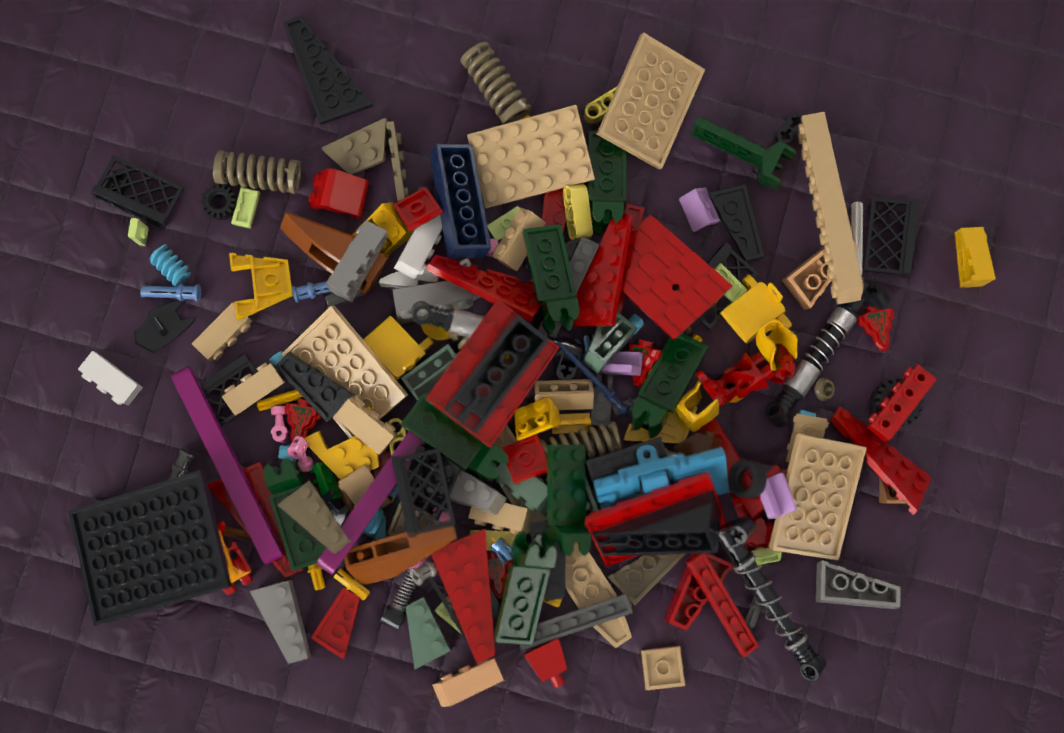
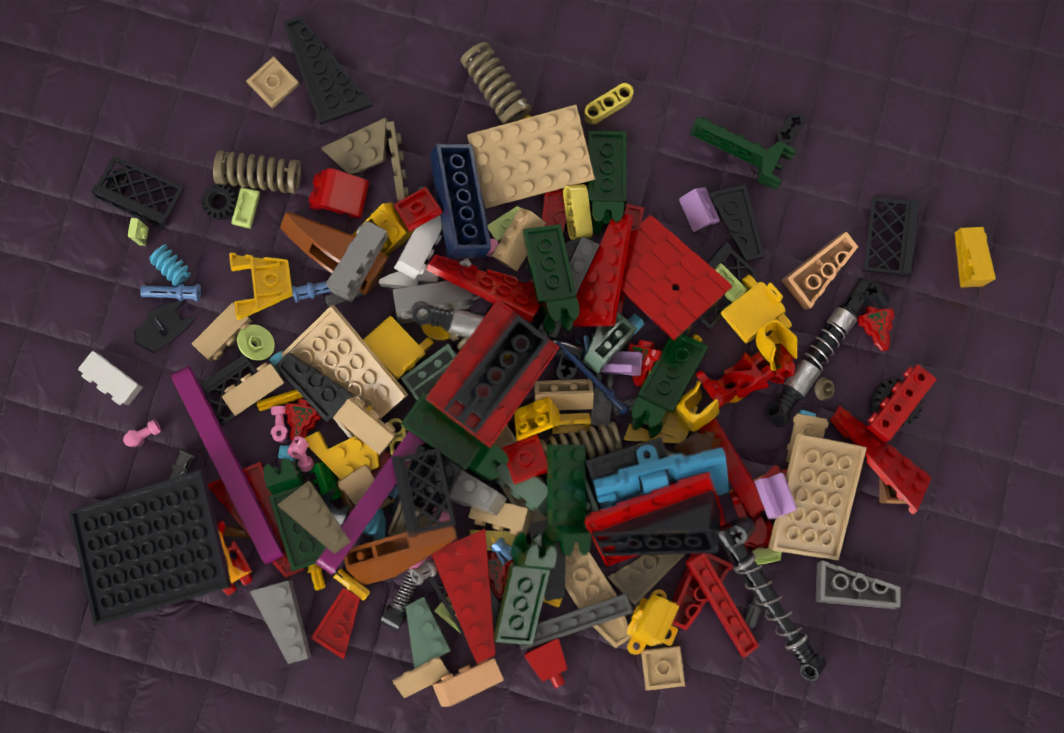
(136, 438): none -> bright pink leg
(260, 337): none -> yellowish green dish
(273, 82): none -> tan tile
(421, 677): none -> tan piece
(651, 101): tan plate -> none
(651, 622): none -> yellow piece
(736, 475): black tyre -> none
(830, 208): tan brick -> none
(857, 229): white axle -> none

